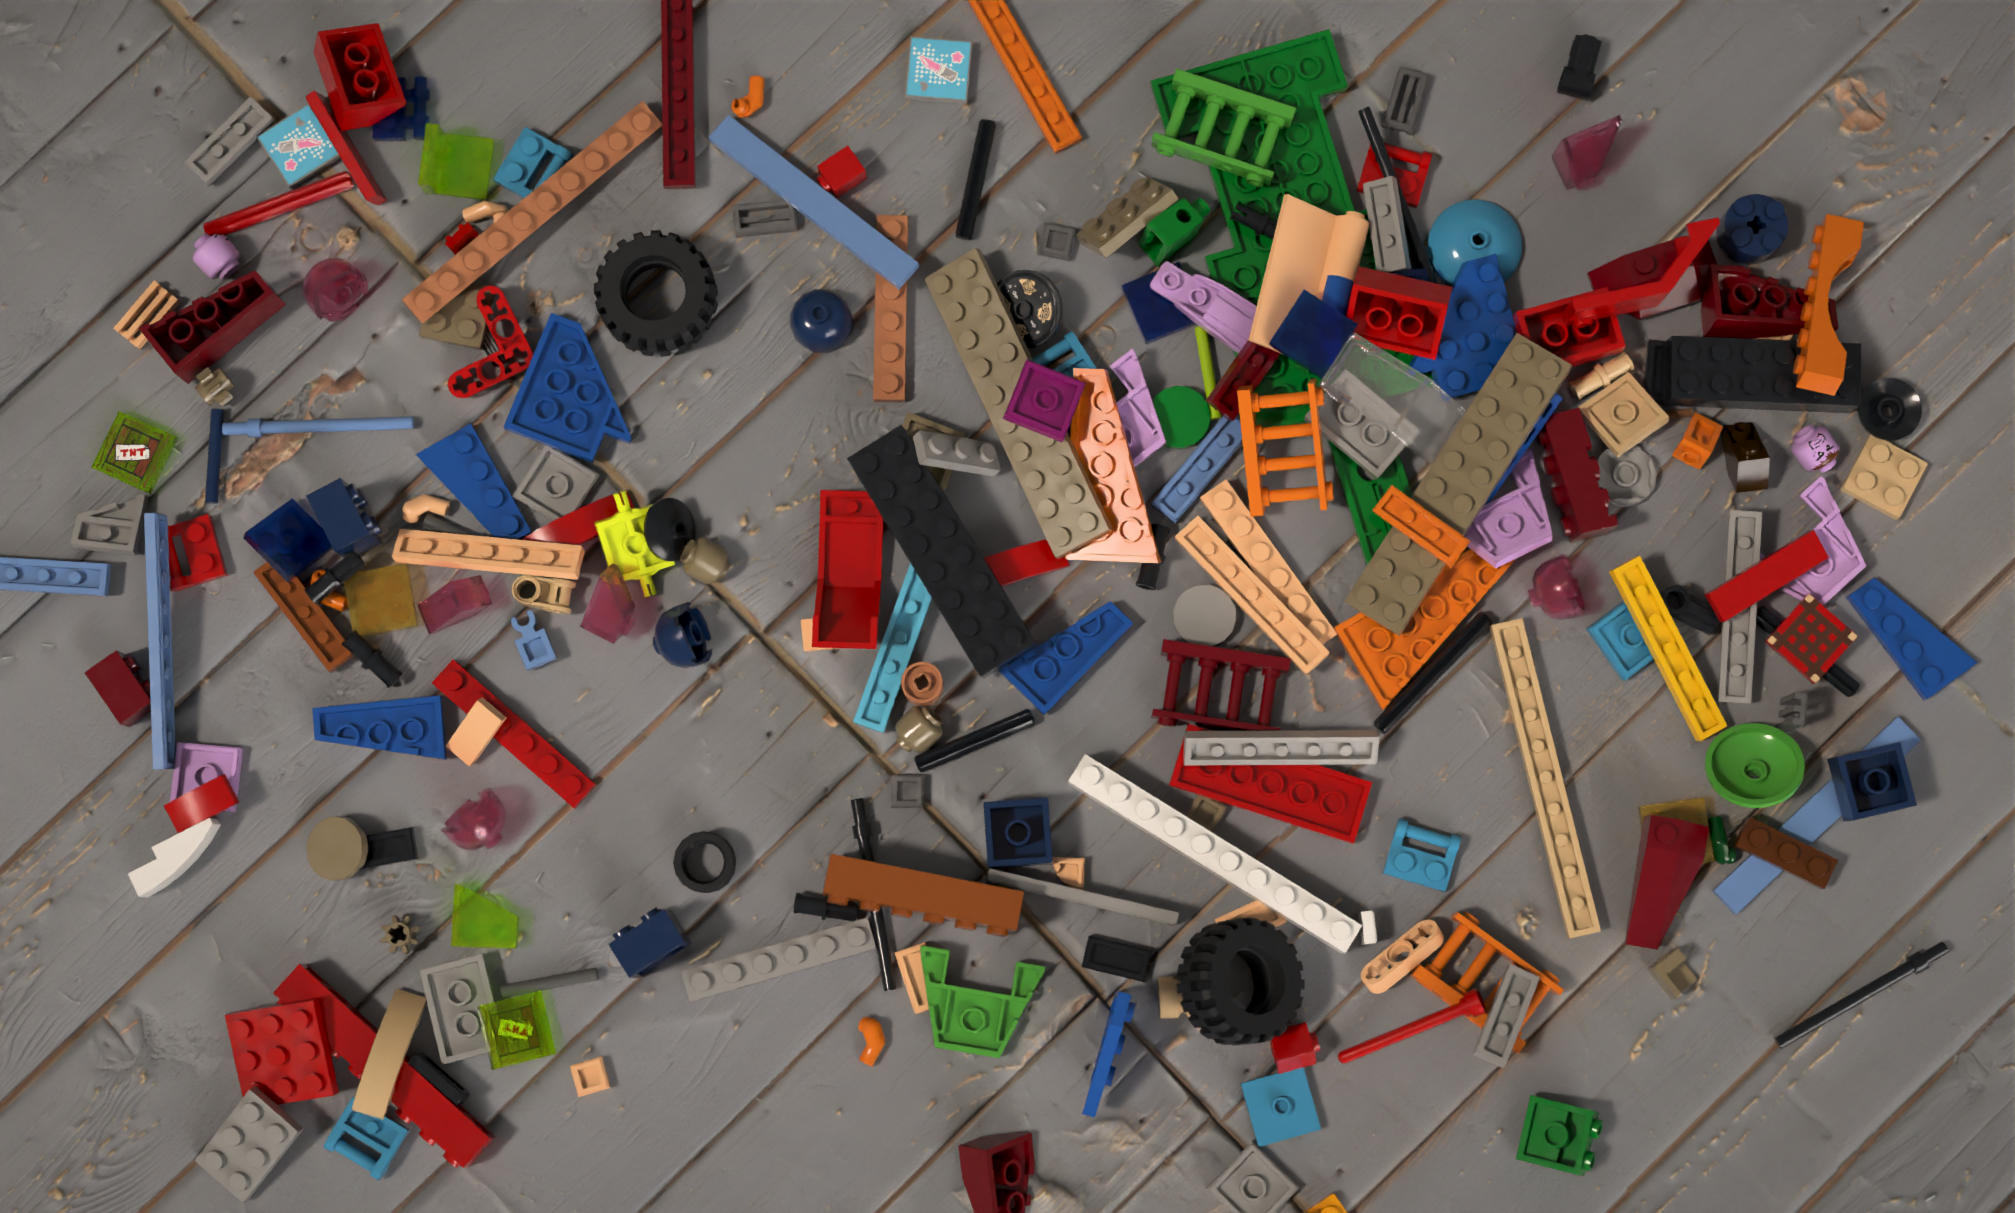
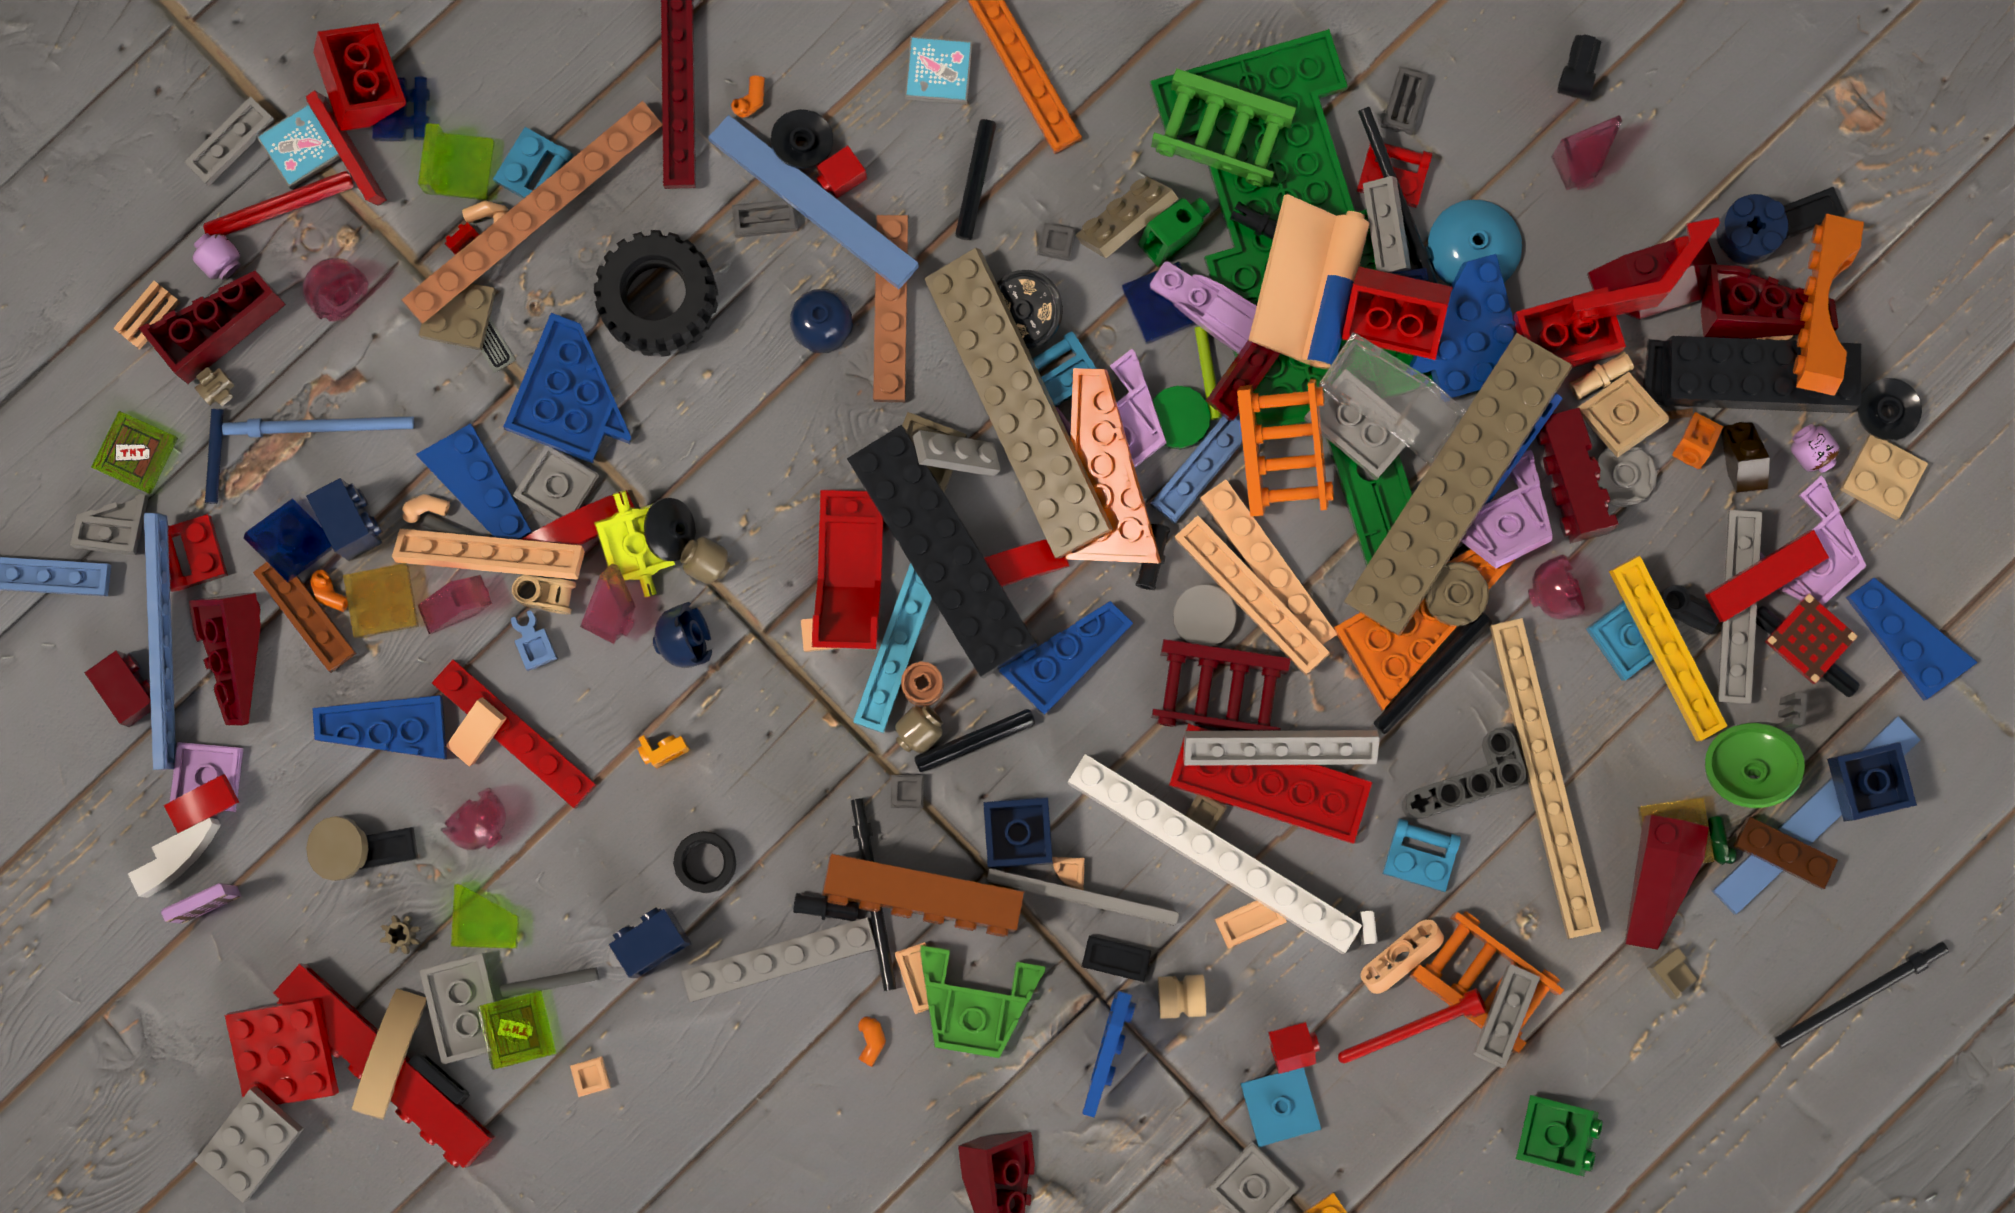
(200, 903): none -> lavender tile
(231, 639): none -> dark red wedge
(334, 577): black axle -> none
(371, 658): black pin -> none
(379, 1134): dark azure plate -> none
(505, 346): red beam -> none
(668, 750): none -> light orange bracket
(803, 126): none -> black dish
(1044, 401): magenta plate -> none
(1274, 977): black tyre -> none
(1313, 334): clear blue plate -> none
(1421, 526): orange tile -> none
(1458, 595): none -> dark tan tile
(1462, 783): none -> dark grey beam
(1811, 211): none -> black tile

